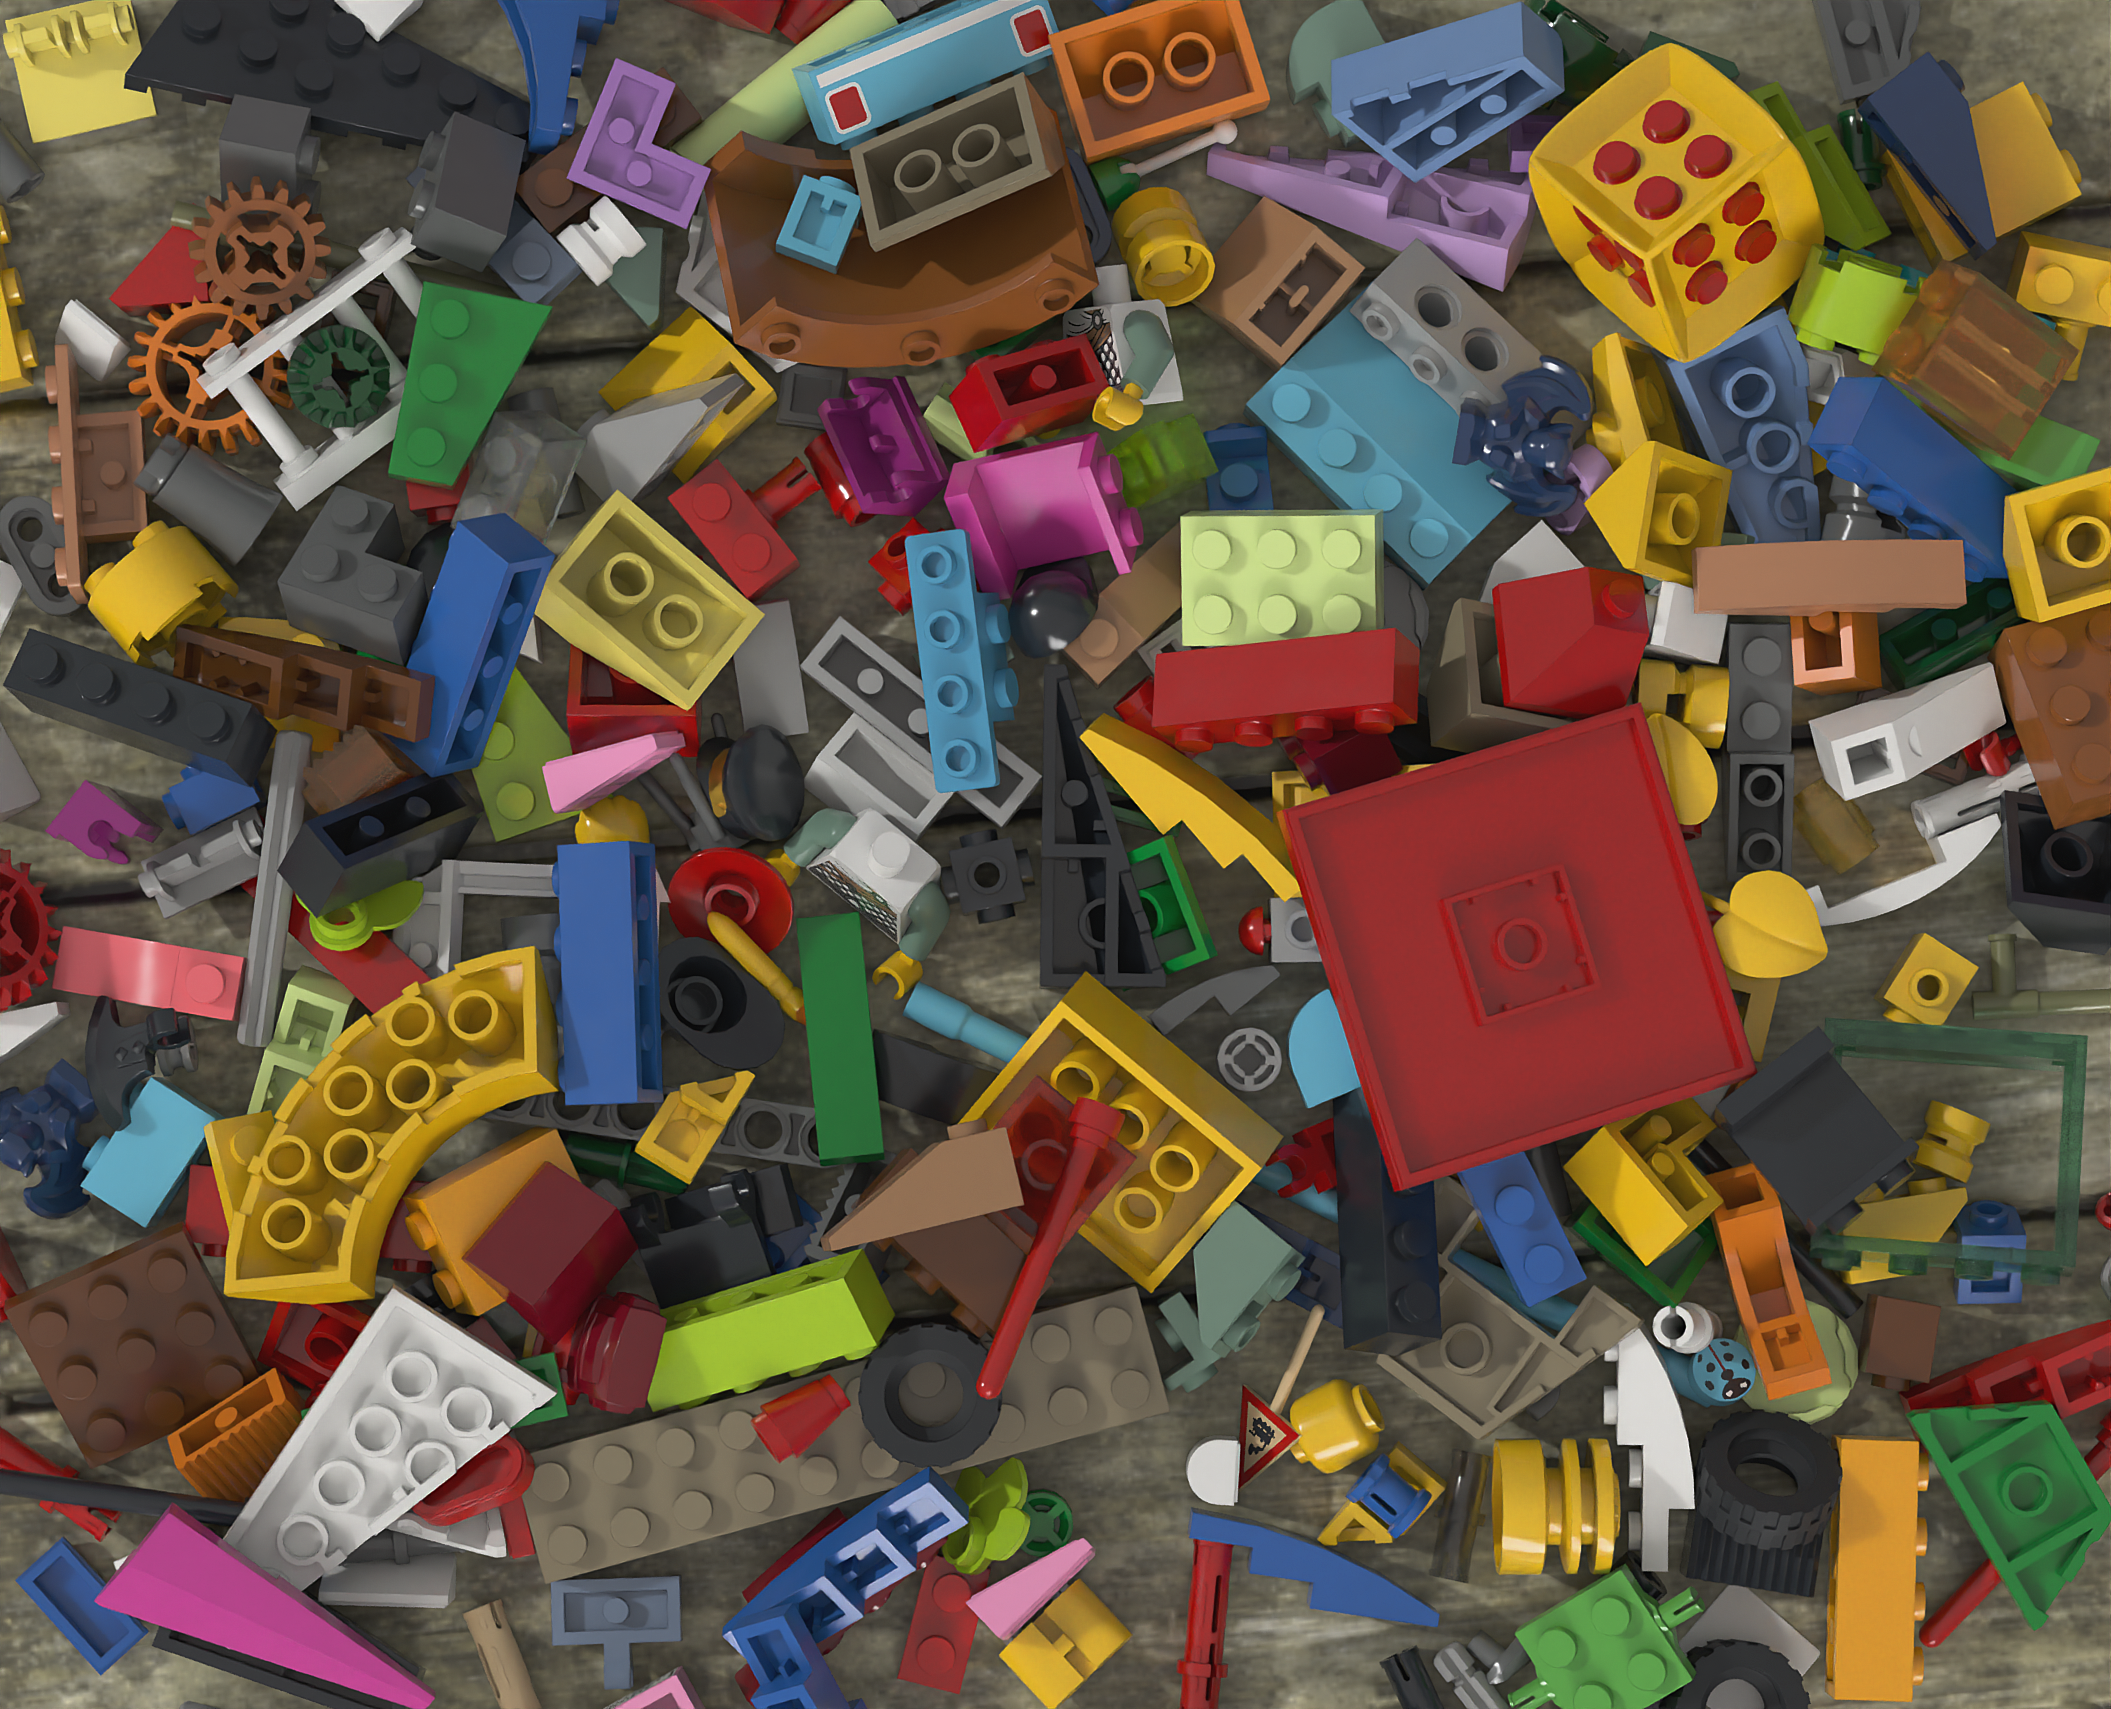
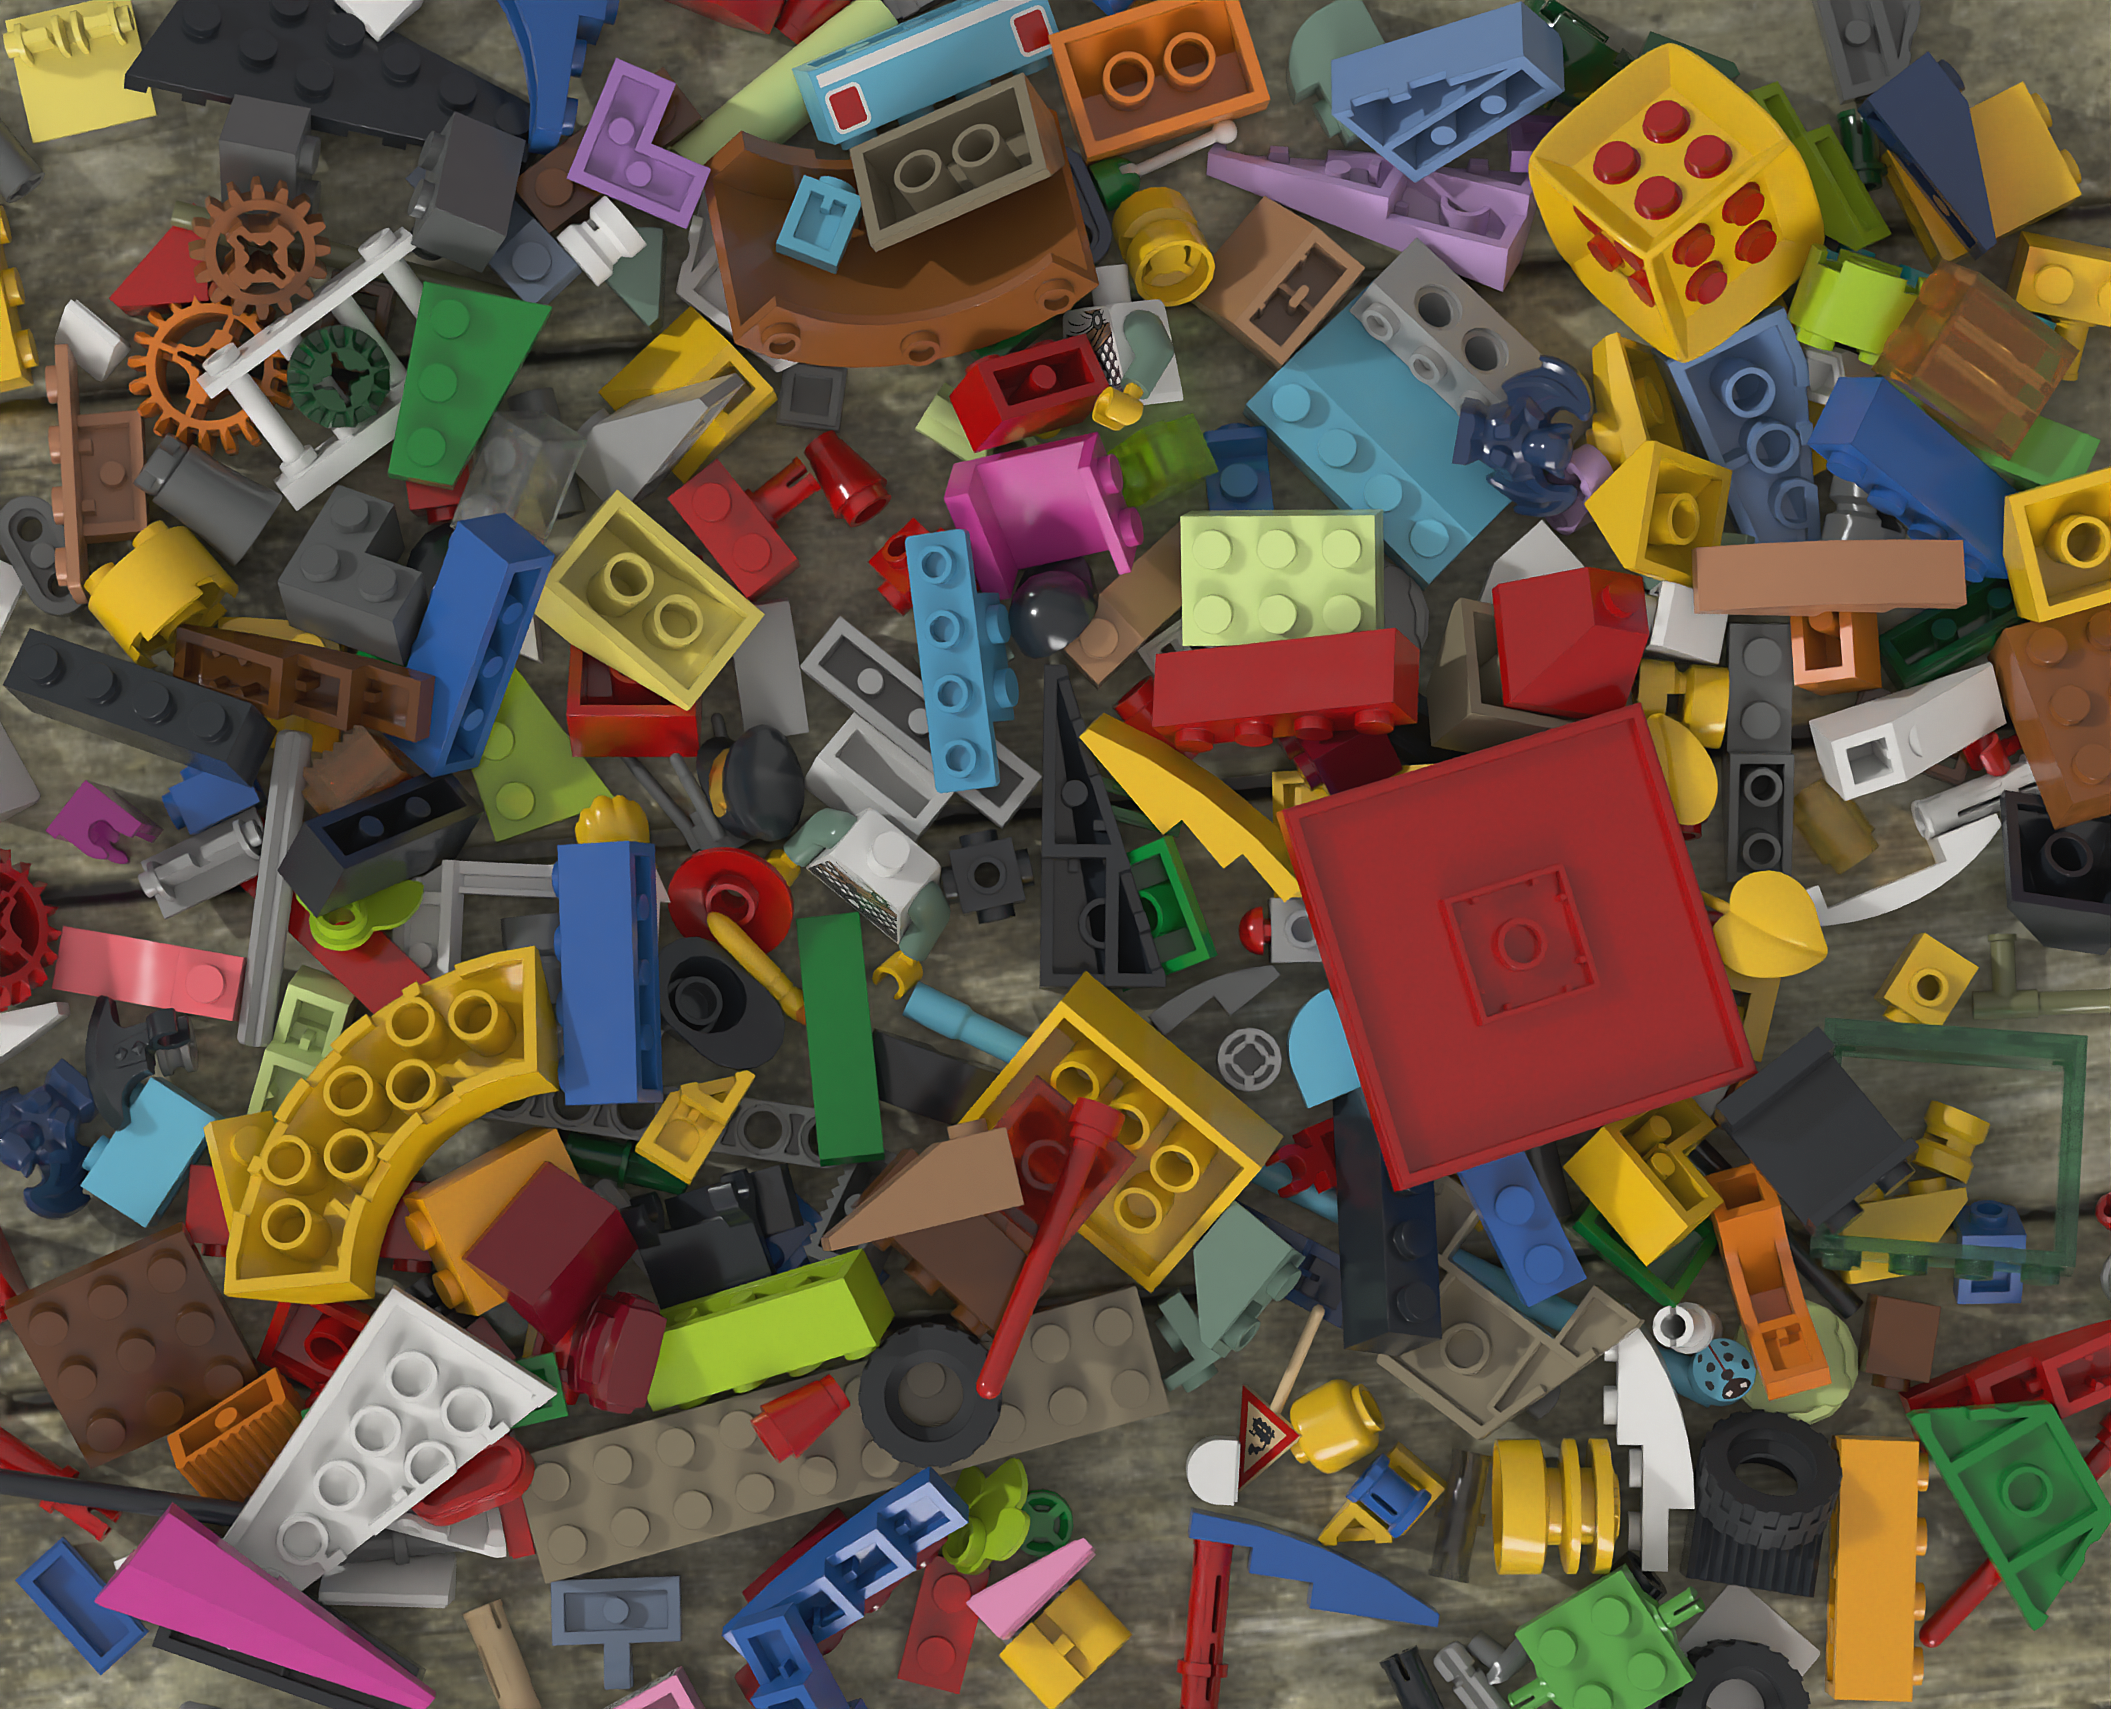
(592, 775): bright pink slope -> none
(885, 446): magenta hinge -> none

